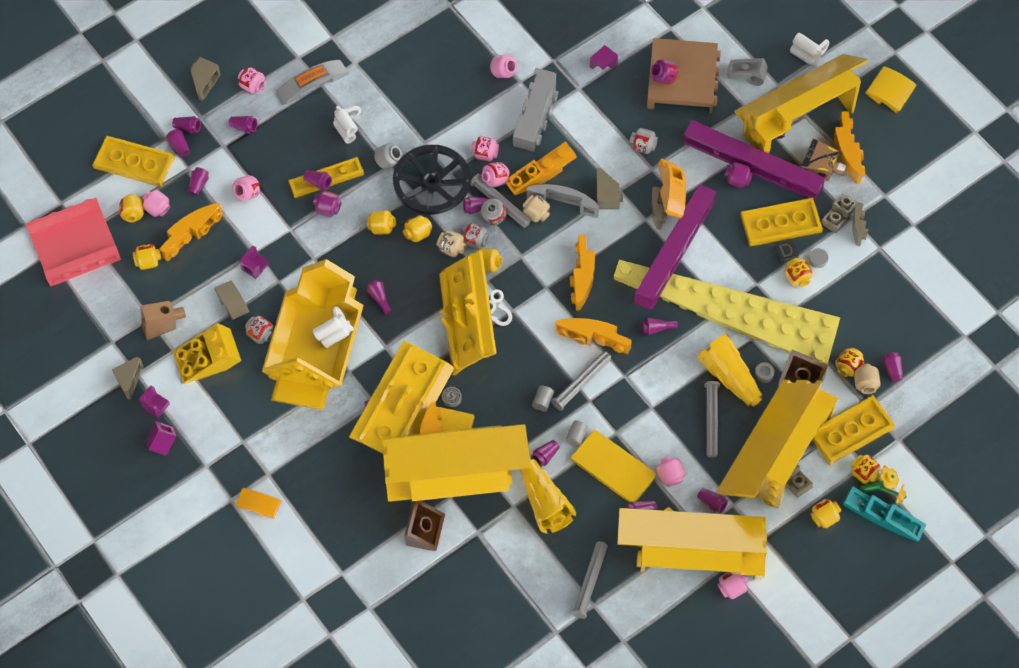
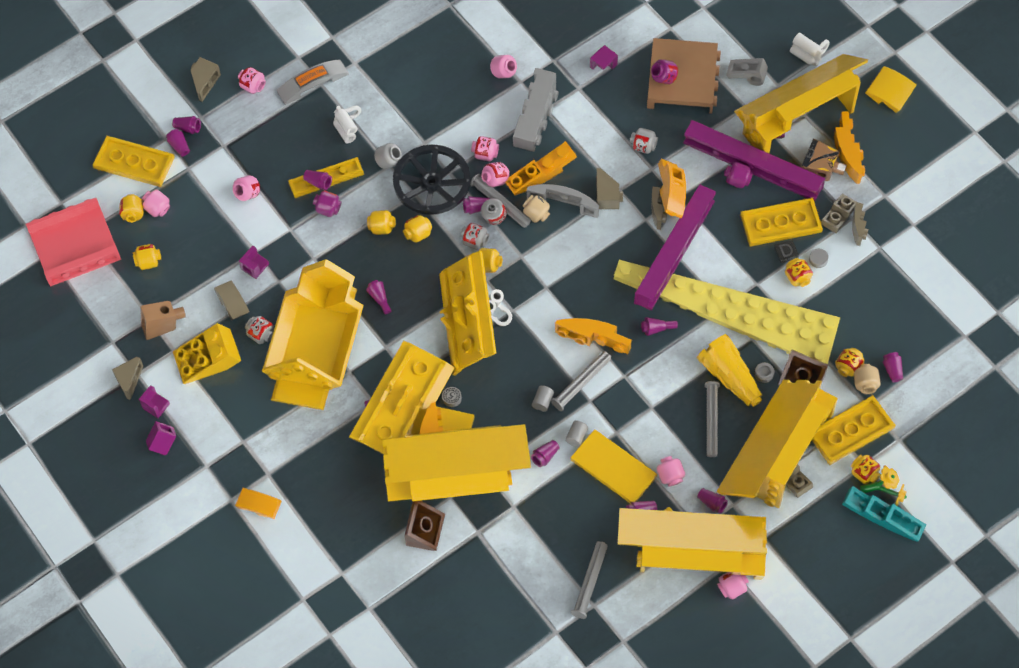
(193, 224): light orange slope -> none
(198, 180): magenta cone -> none
(243, 123): magenta cone -> none
(333, 329): white piece -> none
(451, 243): tan head -> none
(547, 501): yellow cone -> none
(582, 274): light orange slope -> none
(825, 513): yellow head -> none

